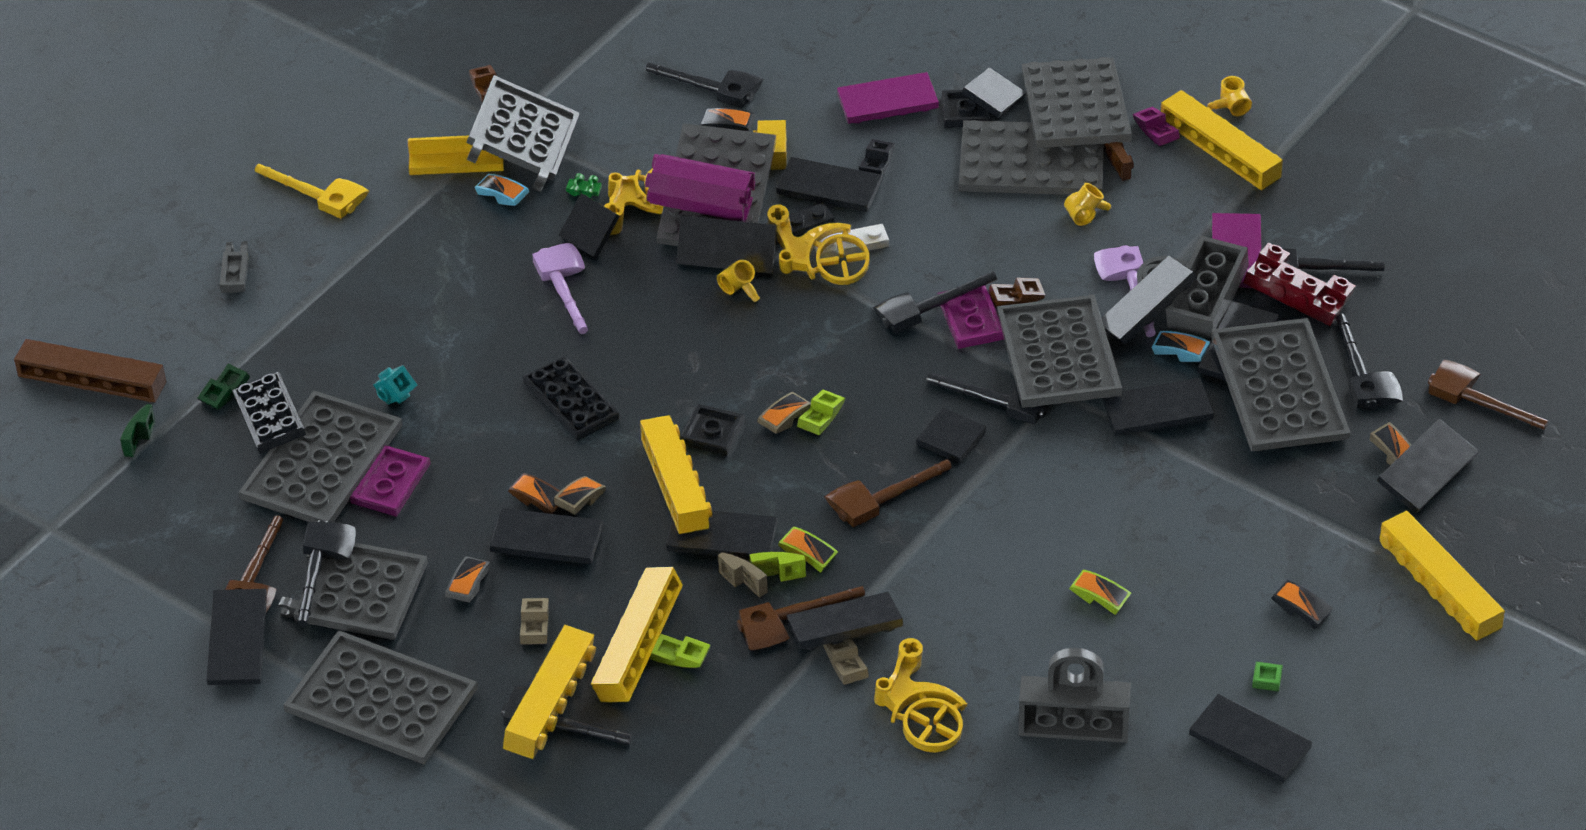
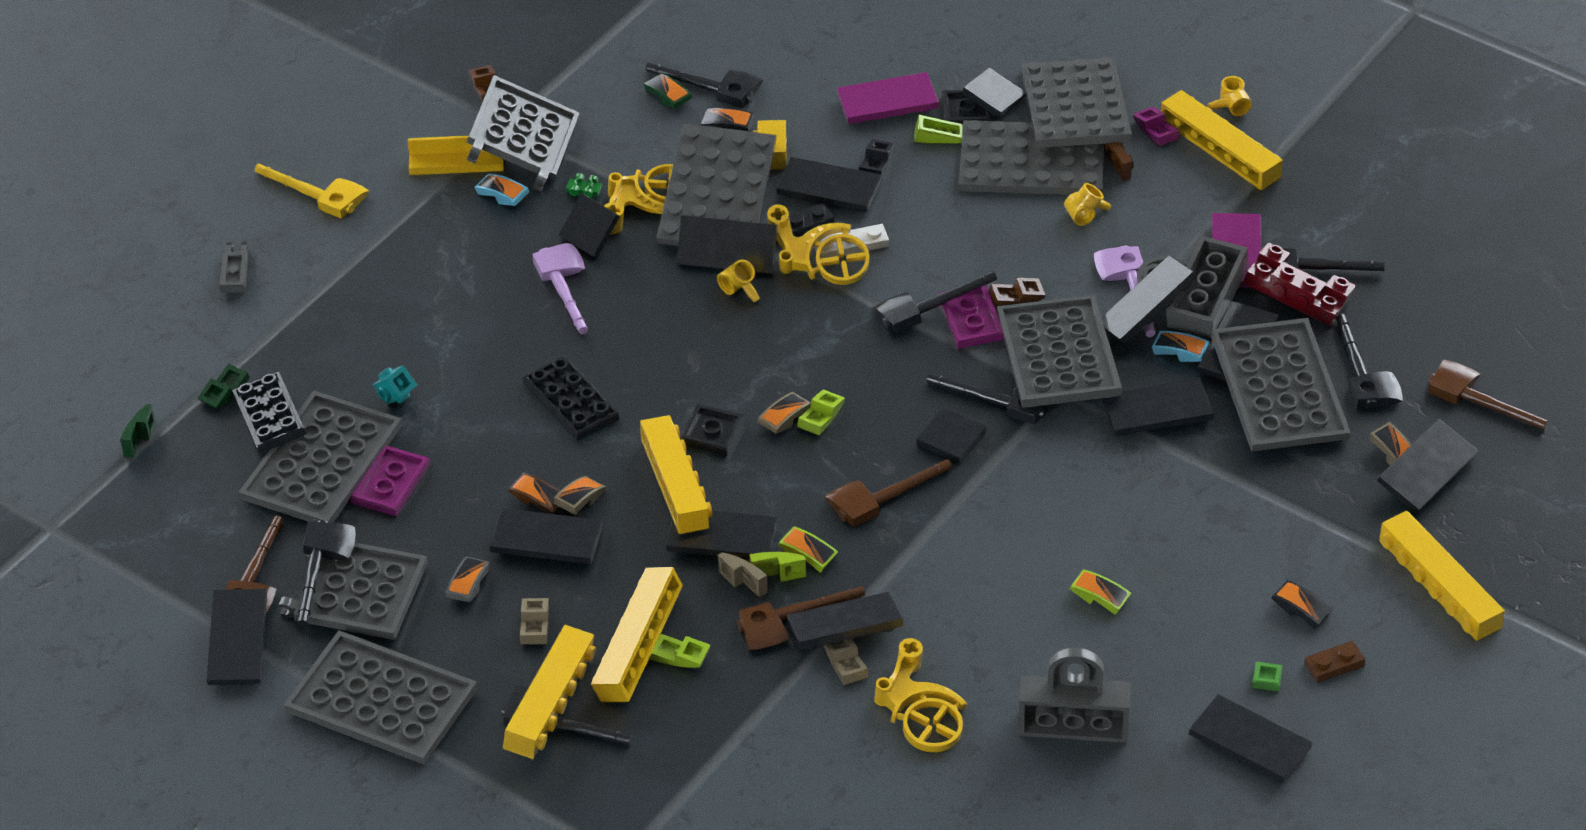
(90, 370): reddish brown brick -> none
(669, 90): none -> slope
(700, 187): magenta brick -> none
(937, 131): none -> lime slope
(1334, 661): none -> reddish brown plate

